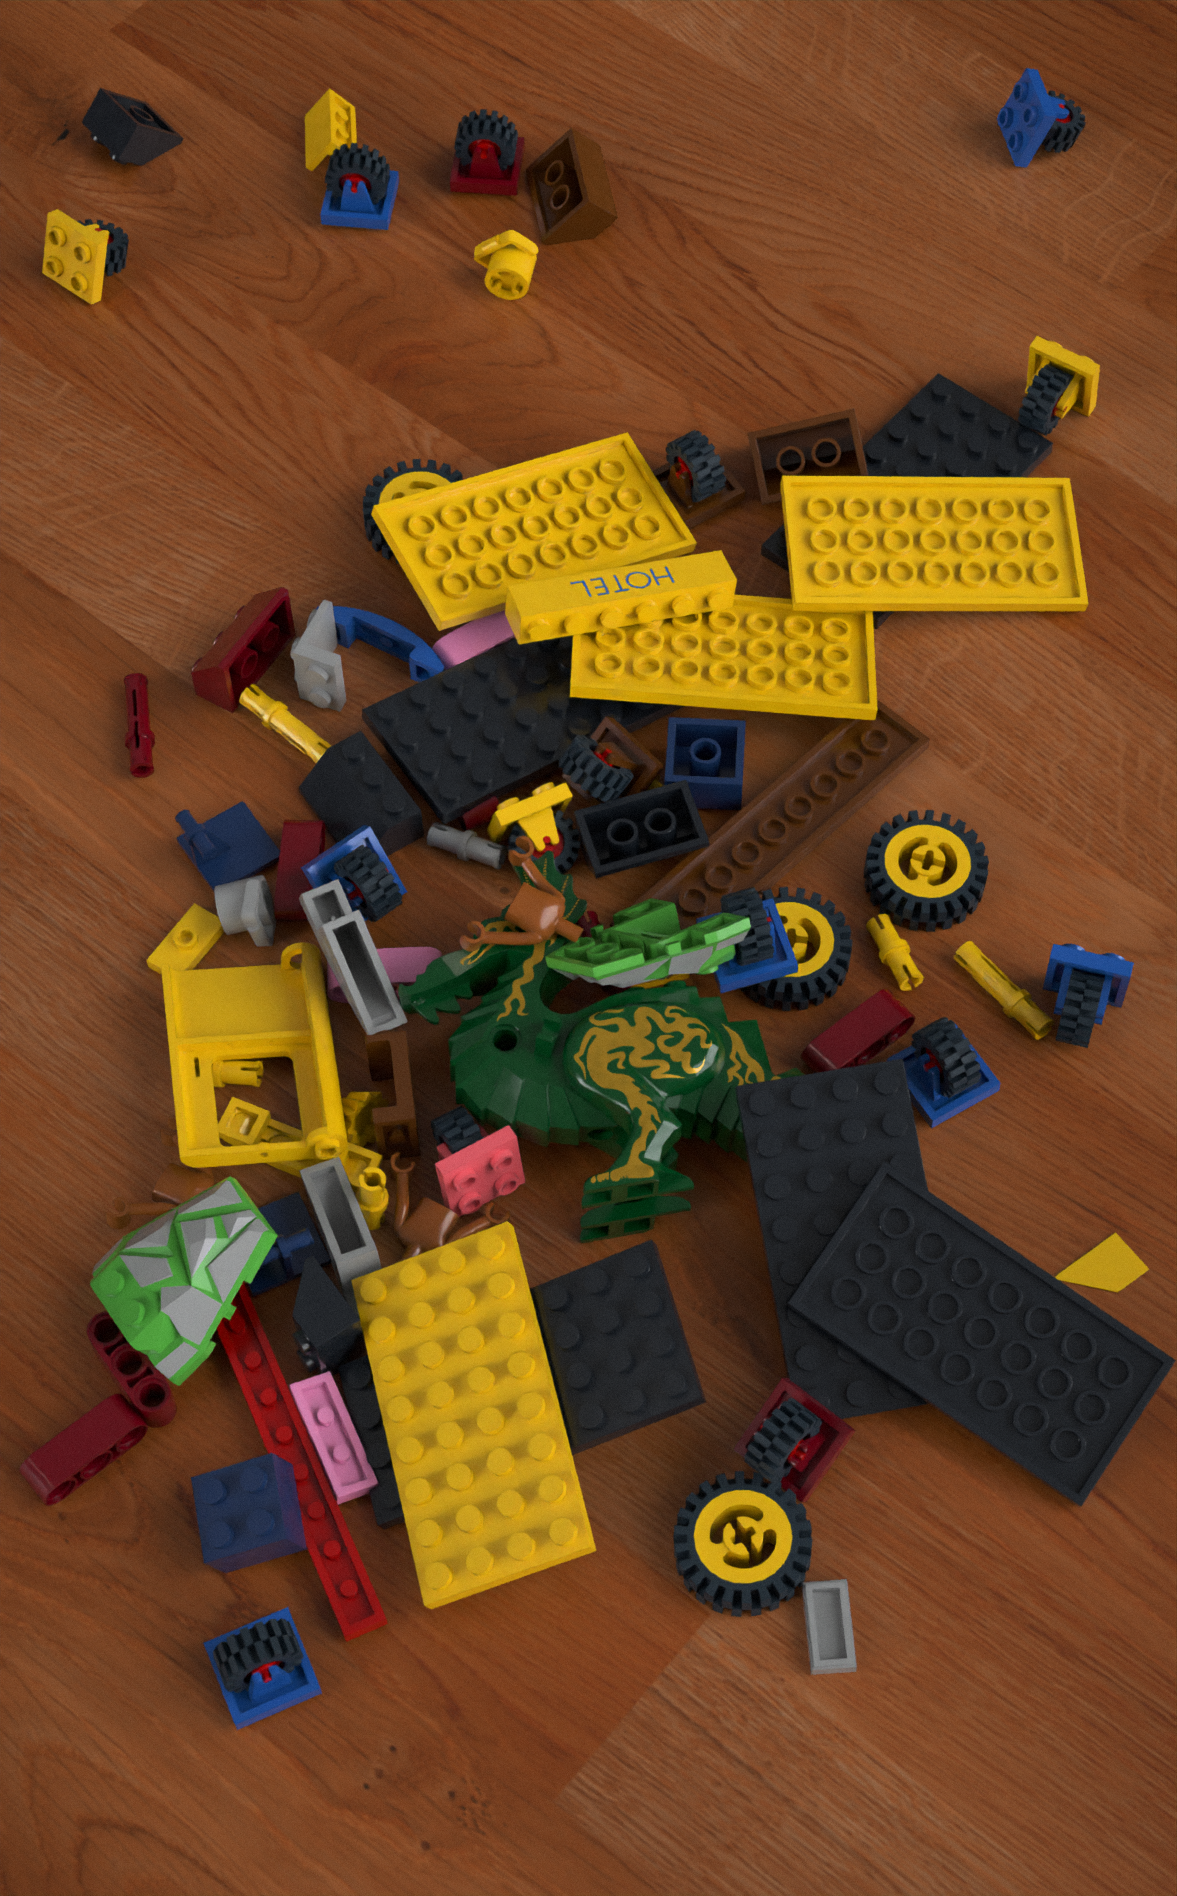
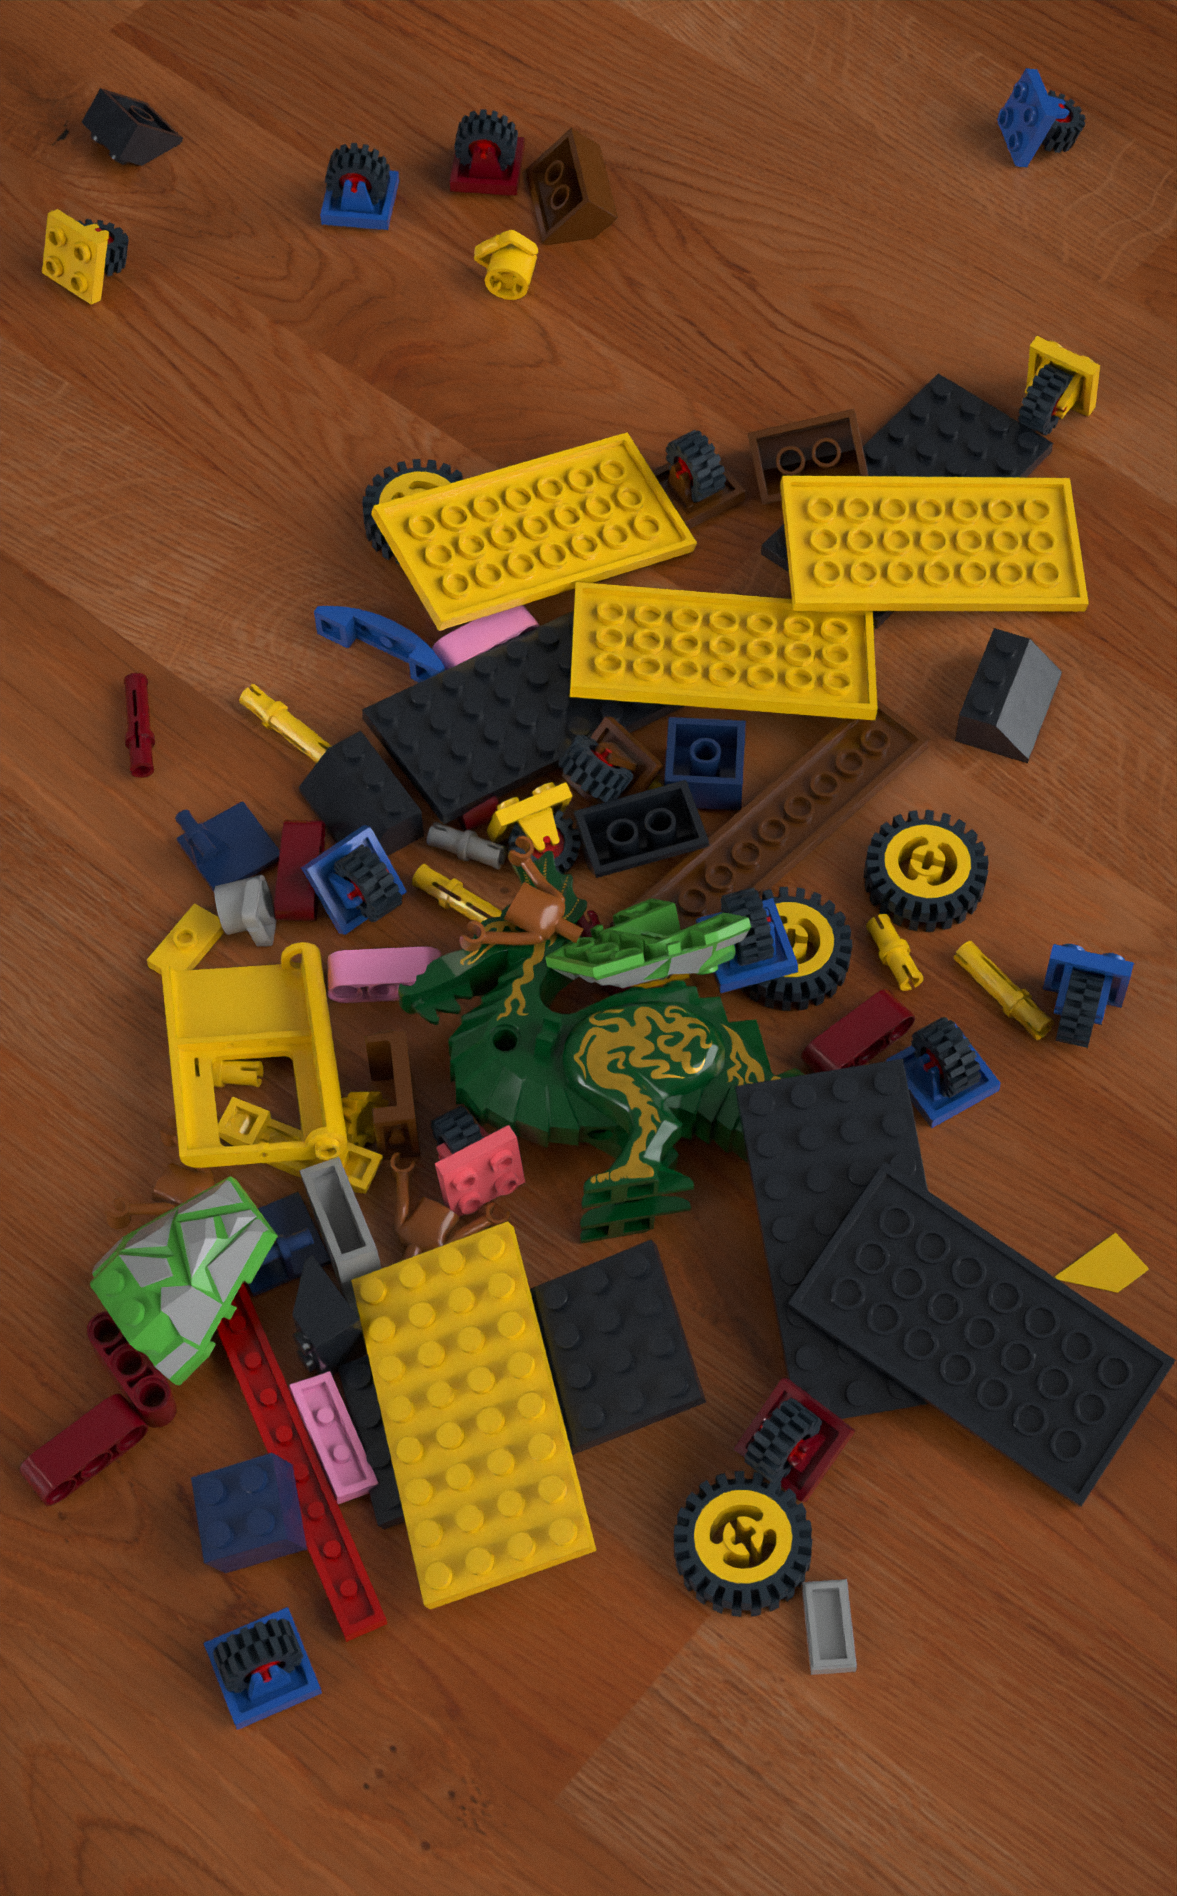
(245, 649): dark red slope -> none
(316, 666): light grey bracket -> none
(328, 127): yellow panel -> none
(353, 957): light grey slope -> none
(372, 1196): yellow pin -> none
(430, 880): none -> yellow pin
(620, 597): yellow brick -> none
(1008, 697): none -> black slope

